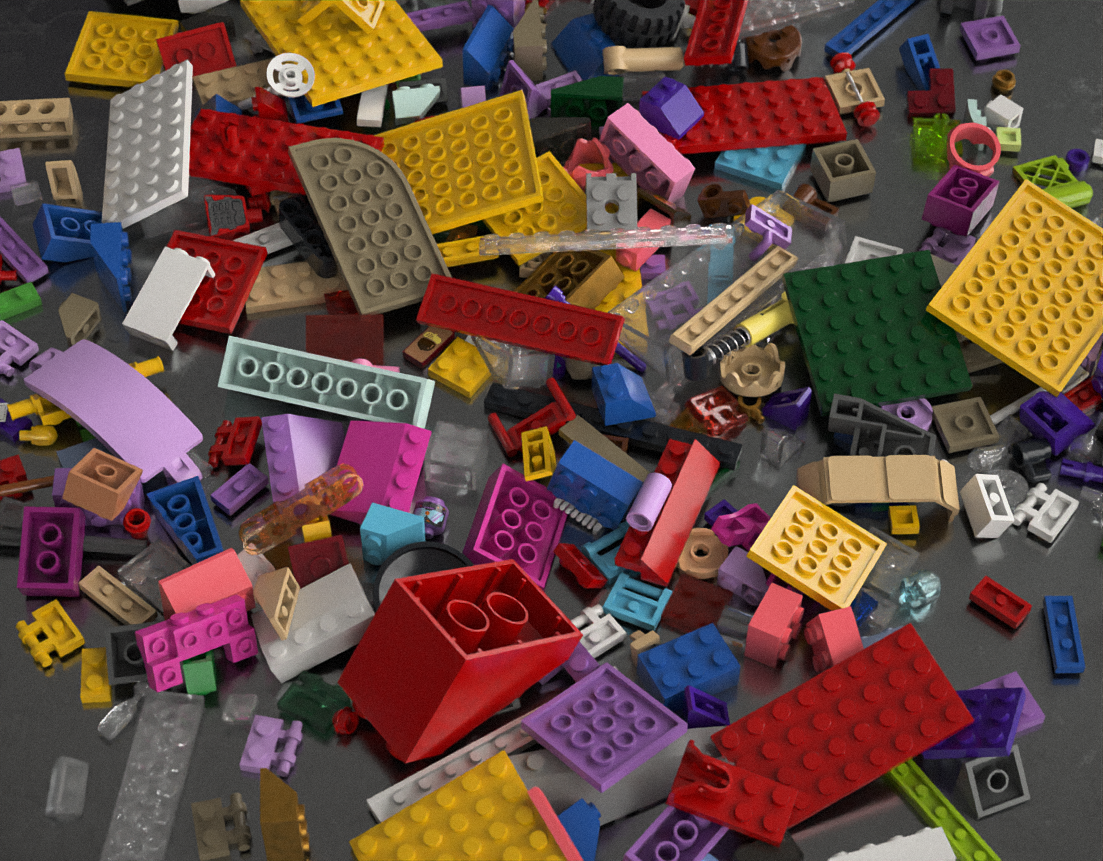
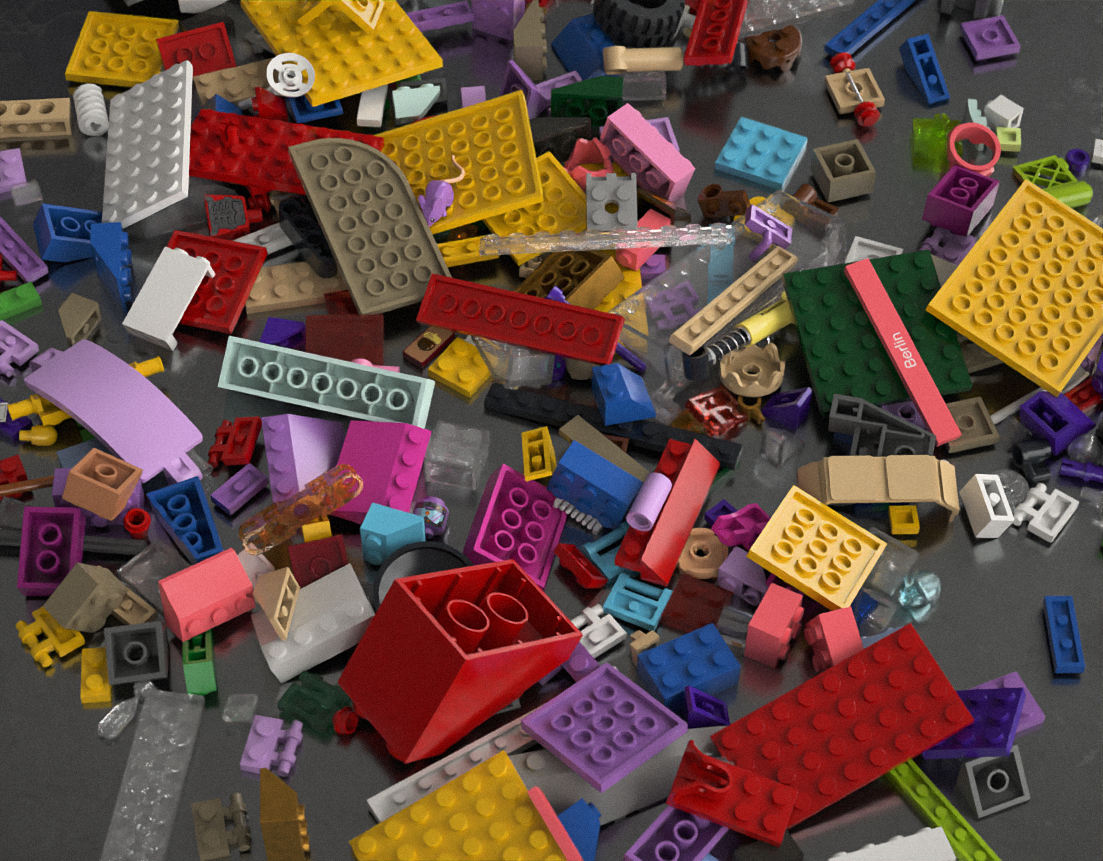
(64, 183): tan slope -> none
(67, 788): clear slope -> none
(85, 598): none -> dark tan brick
(90, 110): none -> white piece
(192, 634): dark pink bracket -> none
(284, 333): none -> dark purple slope
(439, 196): none -> medium lavender animal
(487, 49): blue slope -> none
(552, 416): red plate -> none
(670, 108): dark purple slope -> none
(762, 116): red plate -> none
(902, 352): none -> coral tile
(939, 97): dark red plate -> none
(984, 458): clear cone -> none
(1000, 602): red plate -> none
(1004, 80): pearl gold plate -> none

